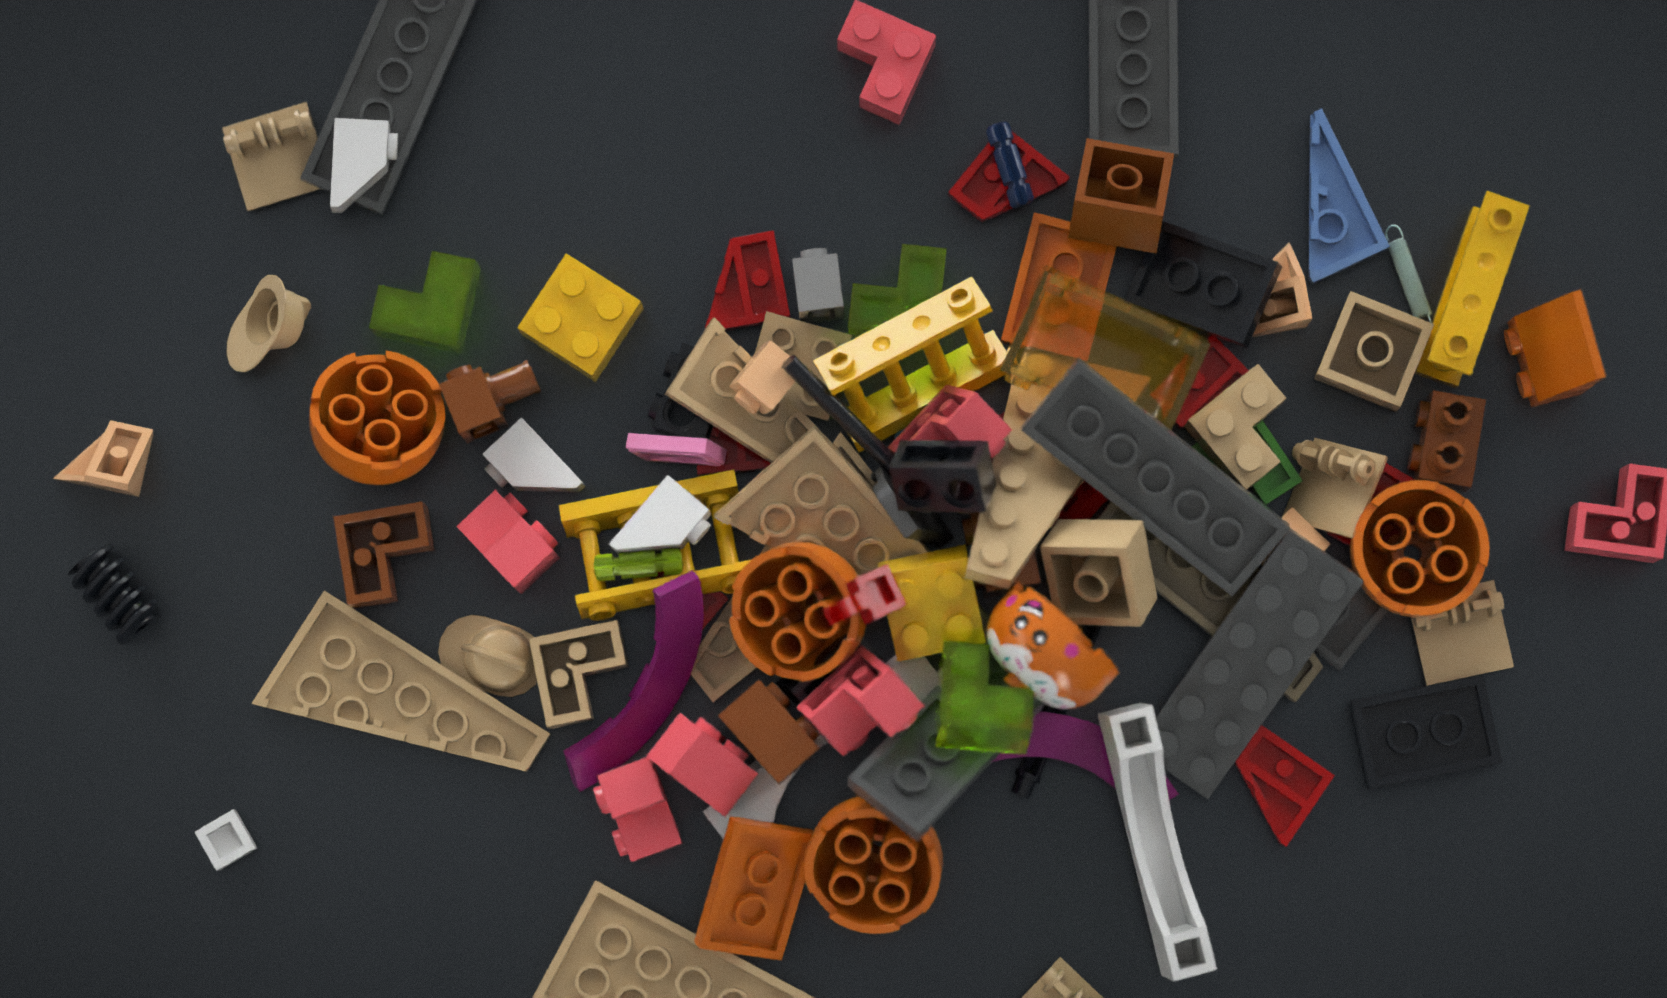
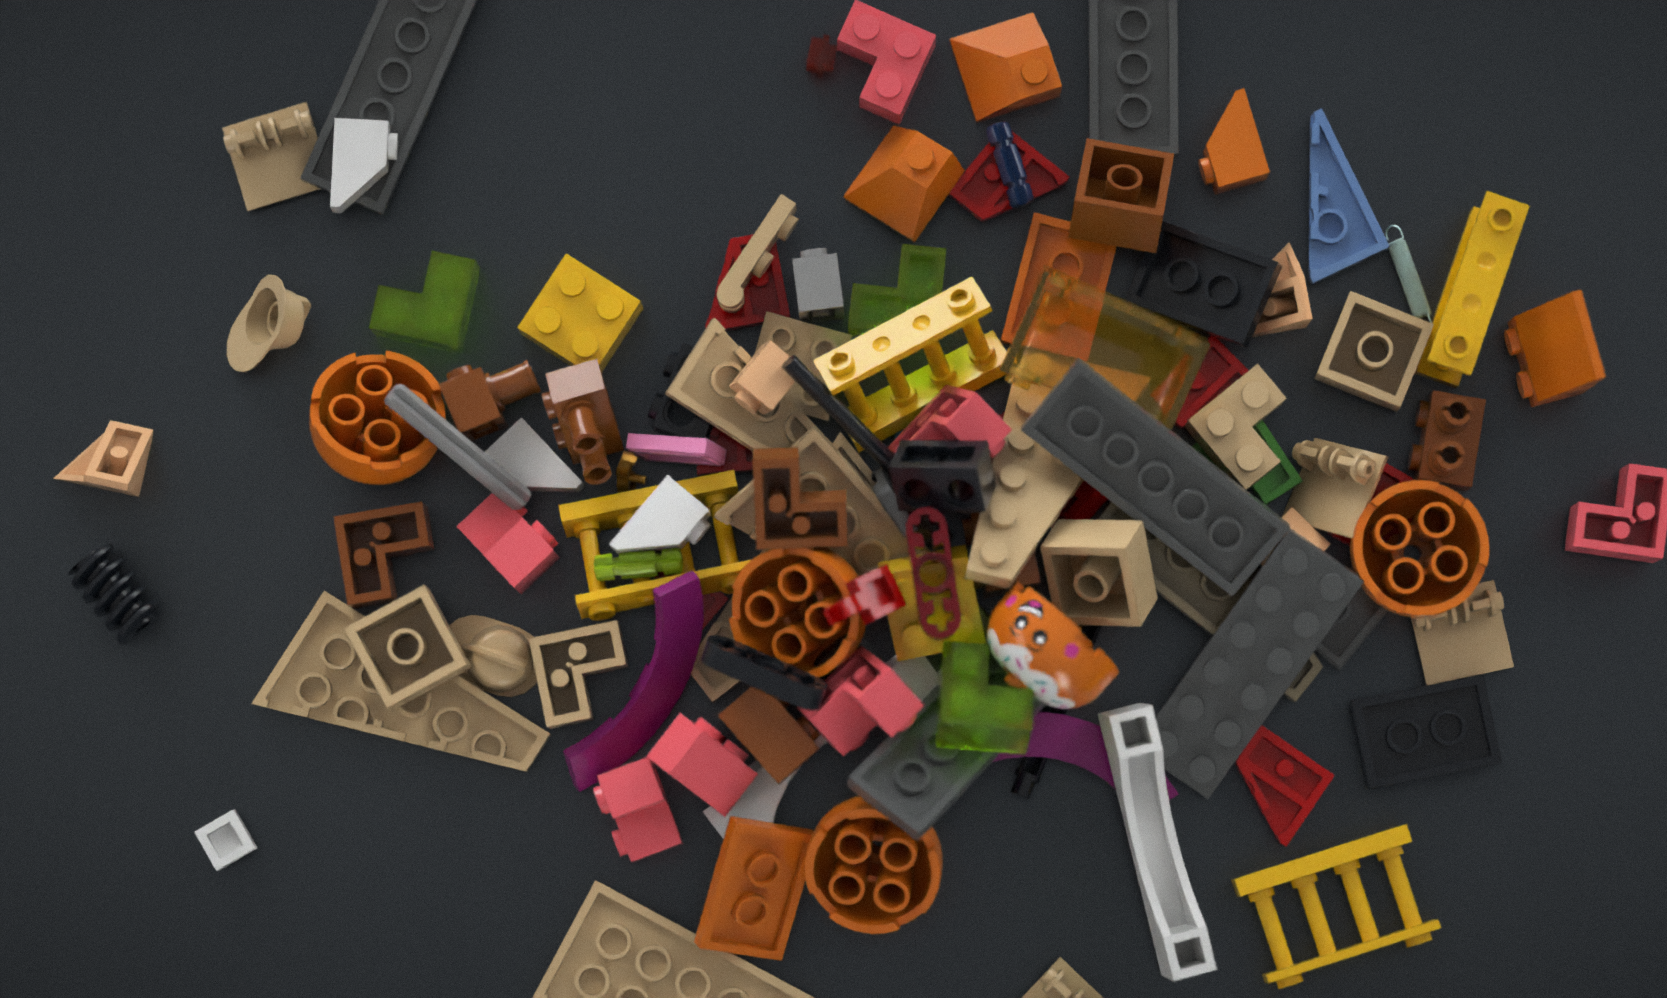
(407, 647): none -> tan brick
(457, 447): none -> light grey axle
(585, 418): none -> dark orange brick
(626, 478): none -> pearl gold piece
(756, 256): none -> tan plate
(764, 672): none -> black beam
(794, 517): none -> dark orange brick
(821, 55): none -> clear red plate
(905, 181): none -> orange slope
(939, 538): none -> dark red beam
(1006, 67): none -> orange slope
(1234, 149): none -> orange slope
(1345, 861): none -> yellow fence

